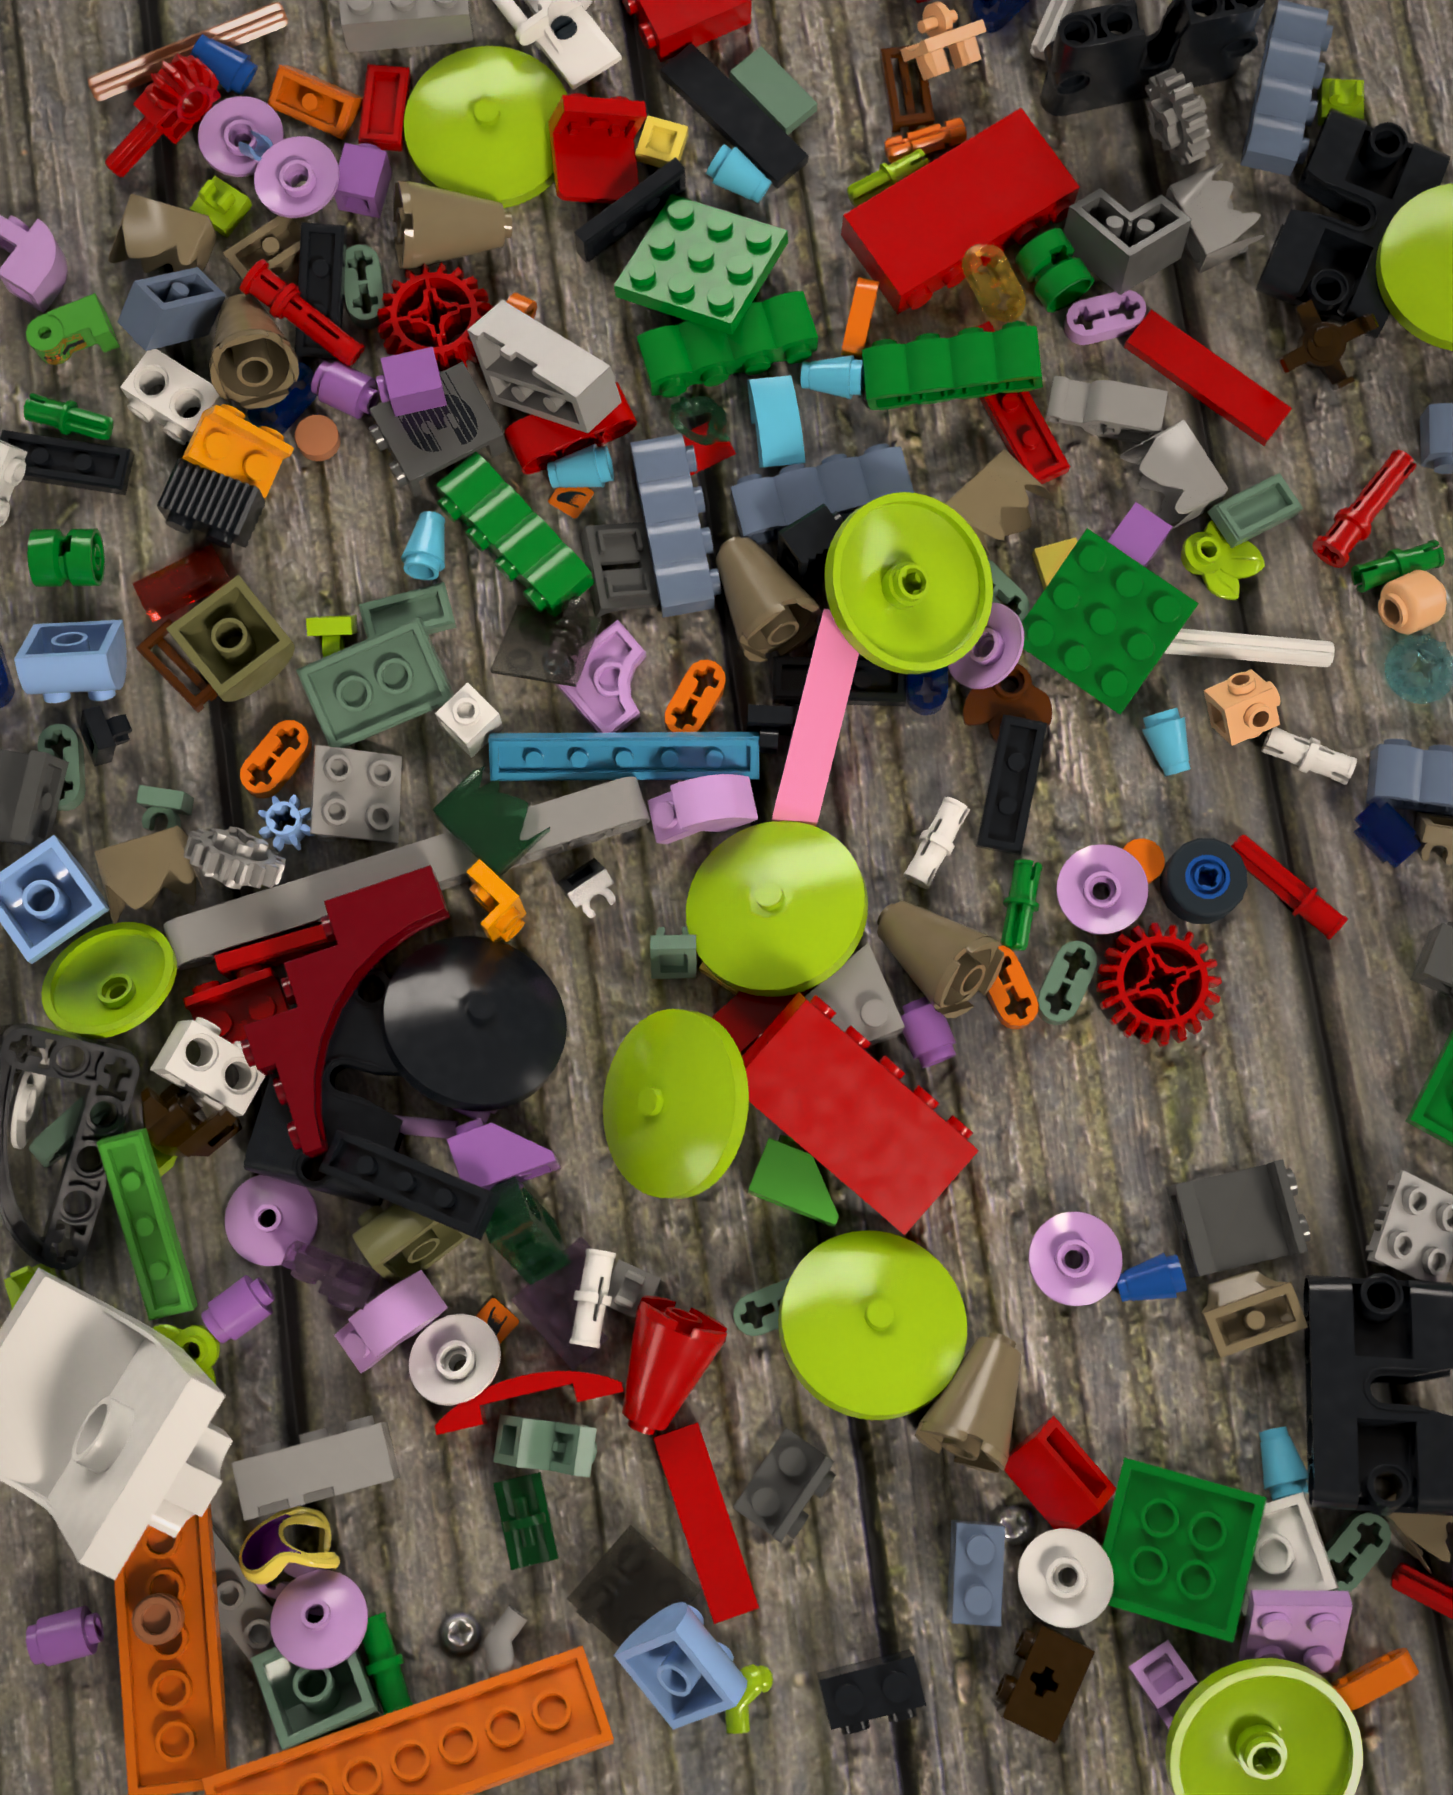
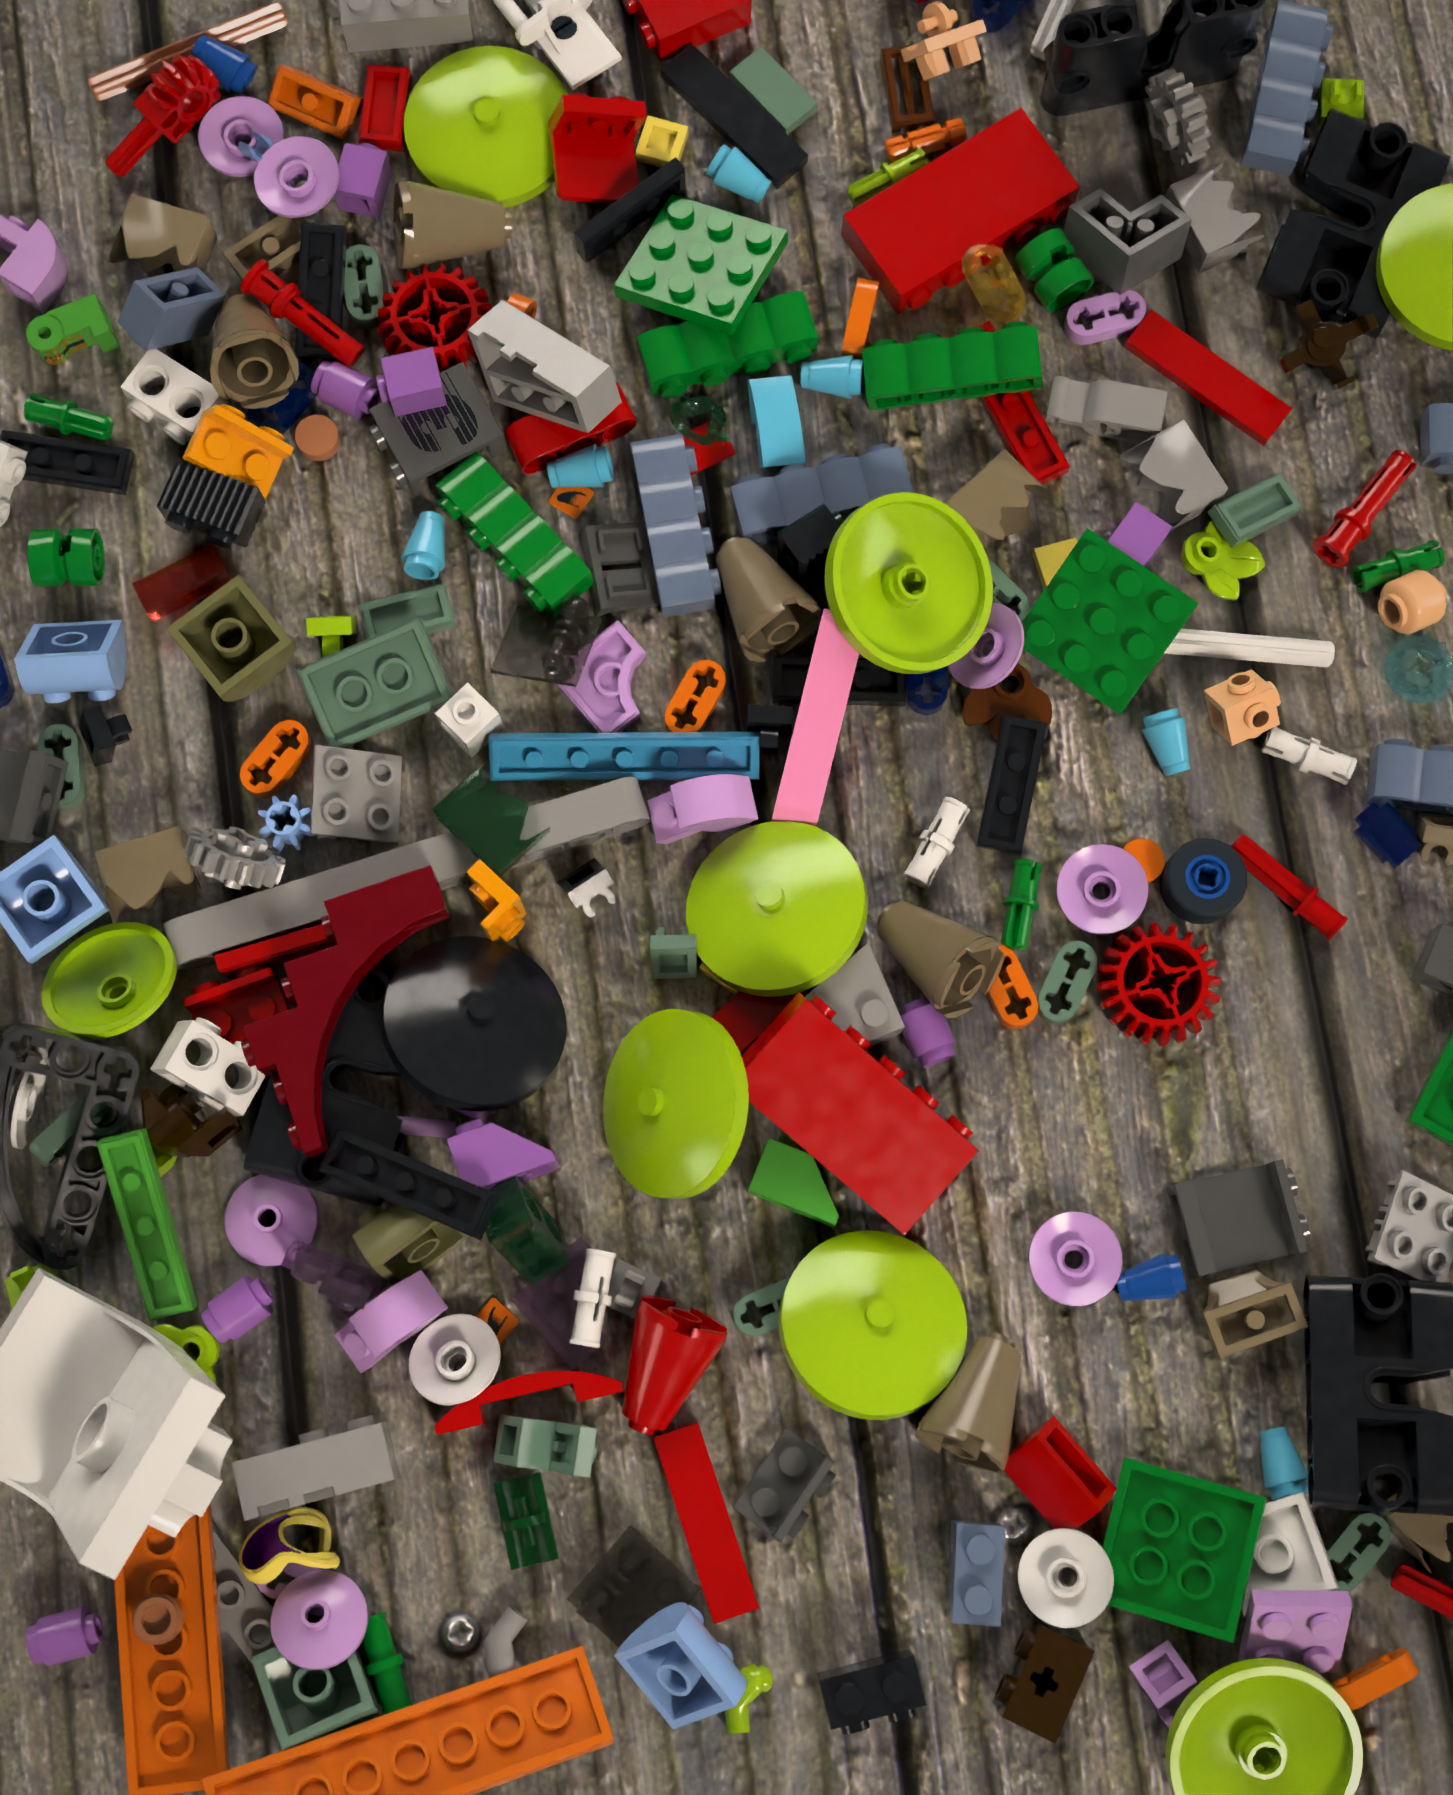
(156, 638): reddish brown tile -> none
(163, 802): sand green tile -> none
(222, 204): lime tile -> none

